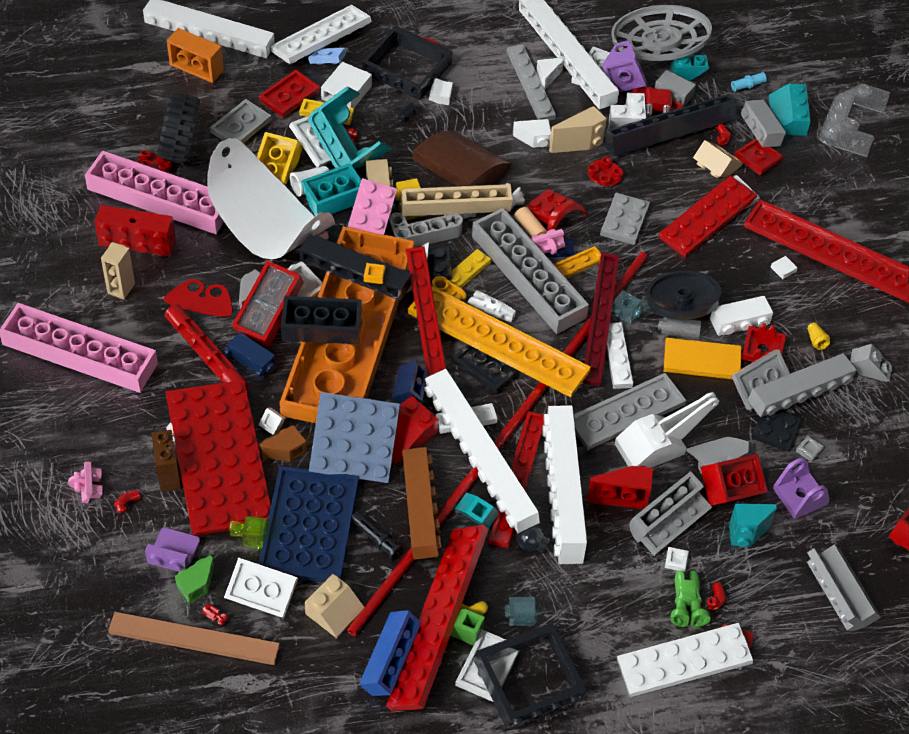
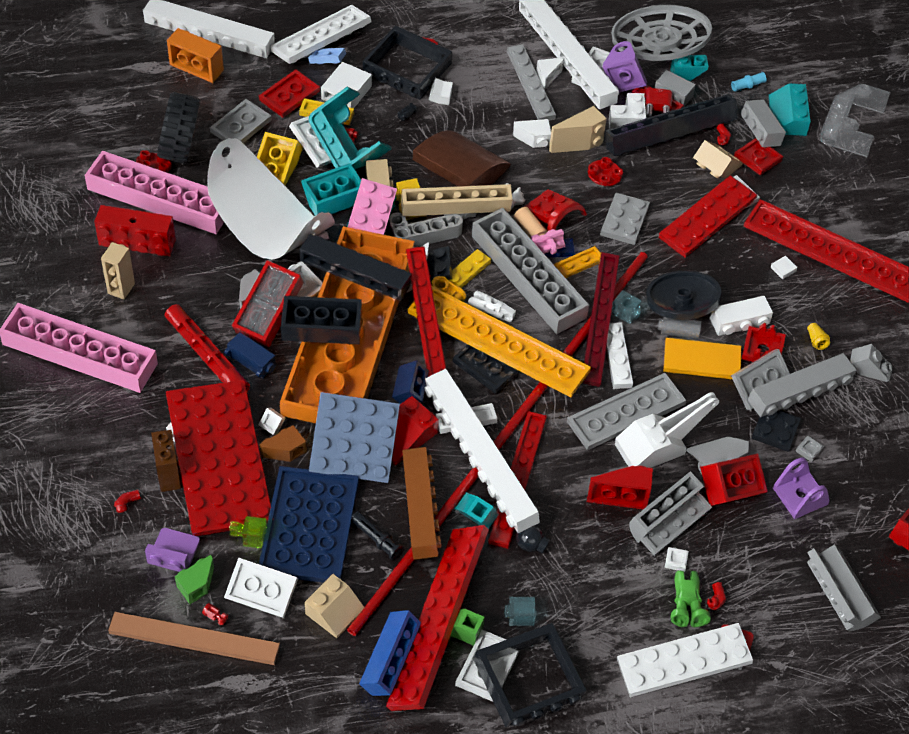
(84, 482): bright pink hips -> none
(193, 302): red piece -> none
(296, 177): white plant -> none
(374, 273): light orange tile -> none
(478, 608): yellow arm -> none
(564, 485): white brick -> none
(750, 523): teal slope -> none

